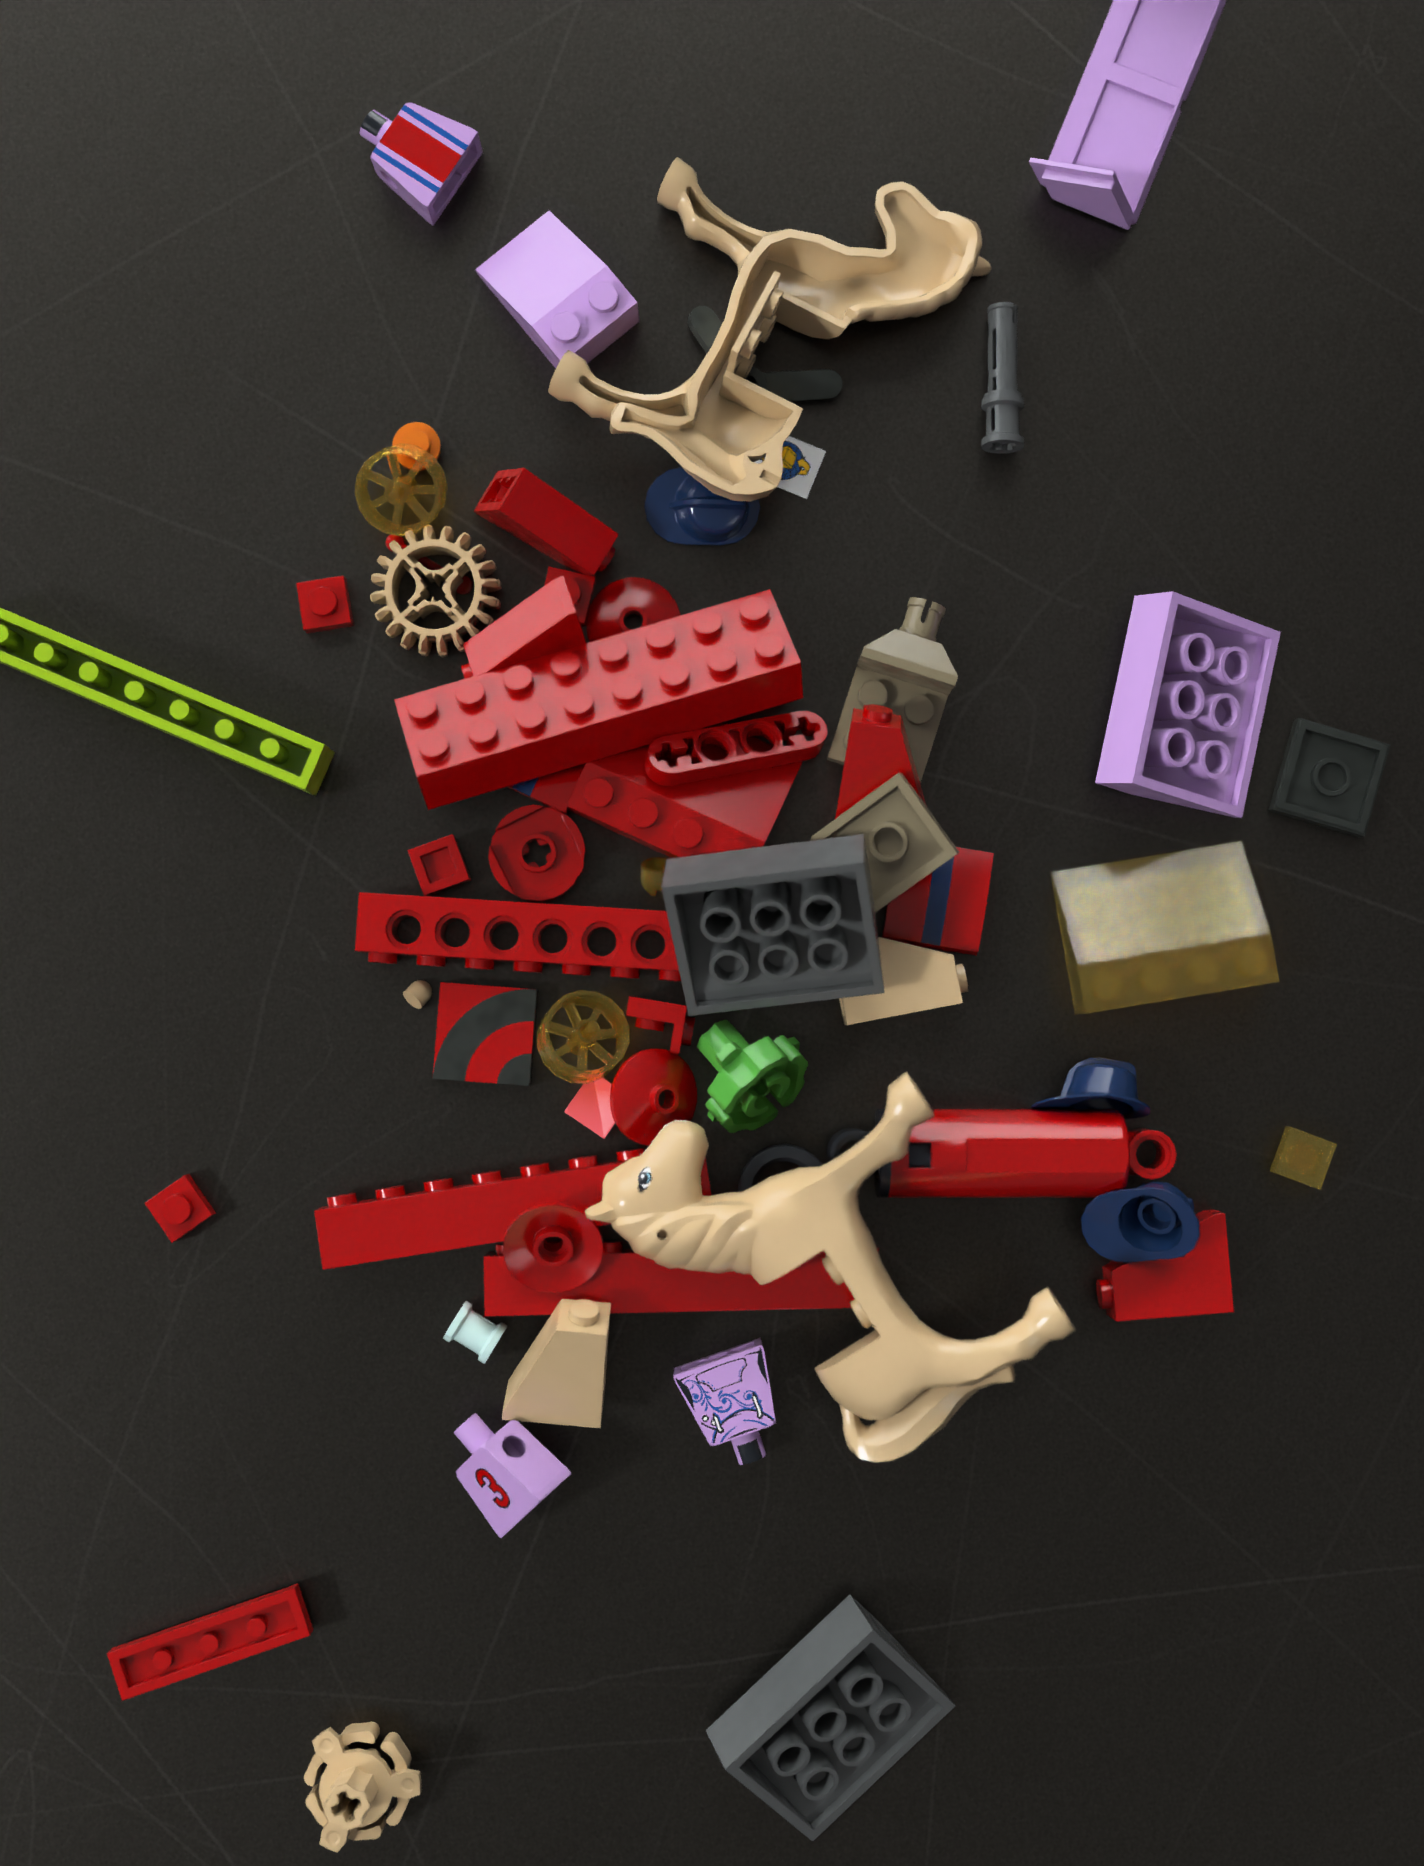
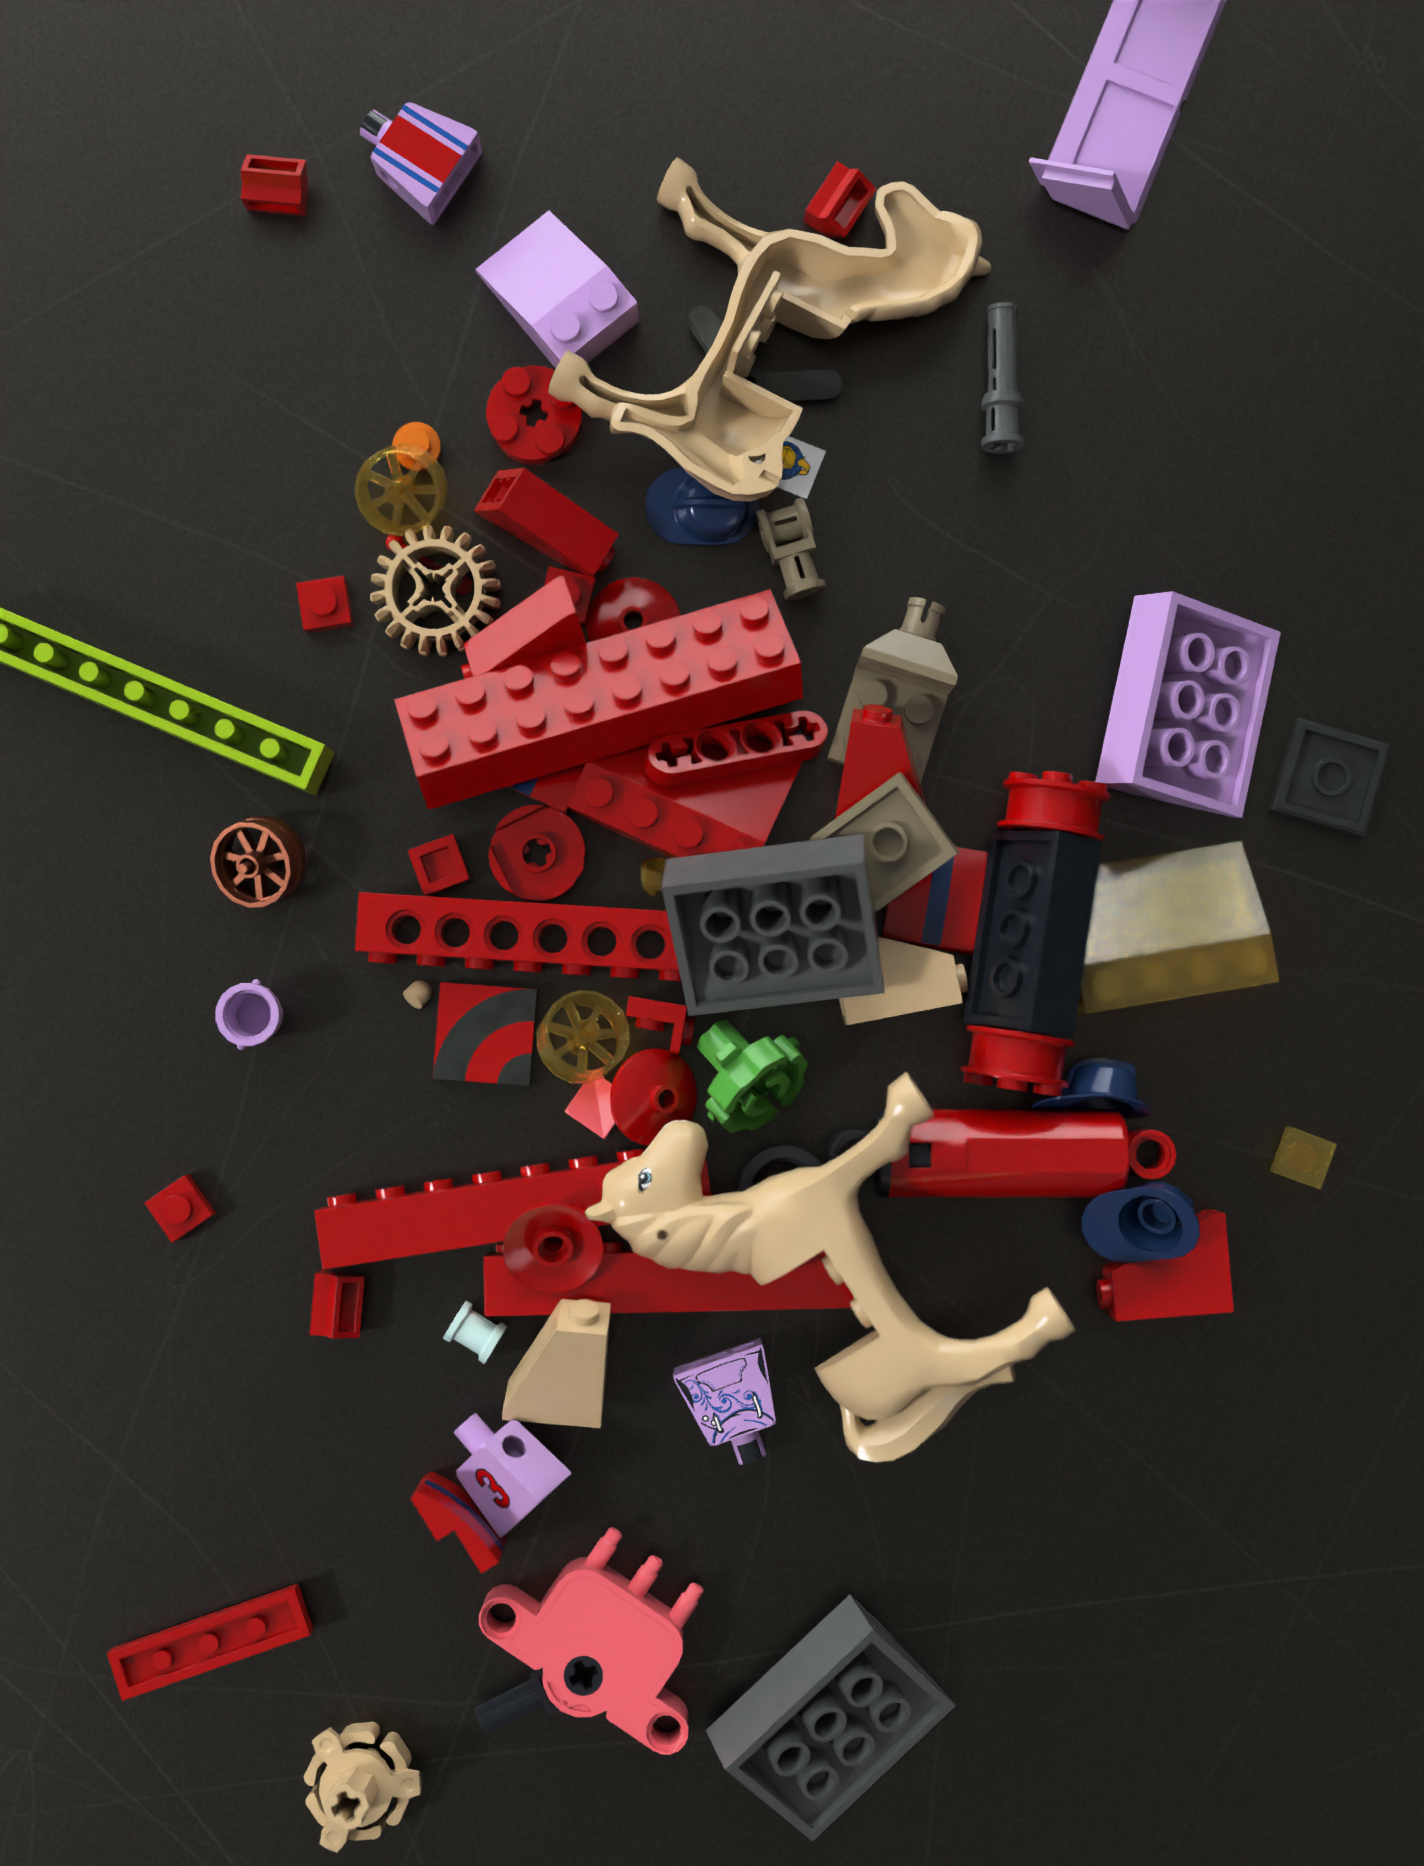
(248, 1014): none -> lavender piece
(258, 861): none -> copper wheel
(274, 184): none -> red piece
(337, 1304): none -> red piece
(450, 1509): none -> red slope
(509, 427): none -> red plate
(604, 1623): none -> coral piece
(789, 541): none -> dark tan connector
(839, 201): none -> red piece
(1033, 932): none -> black brick

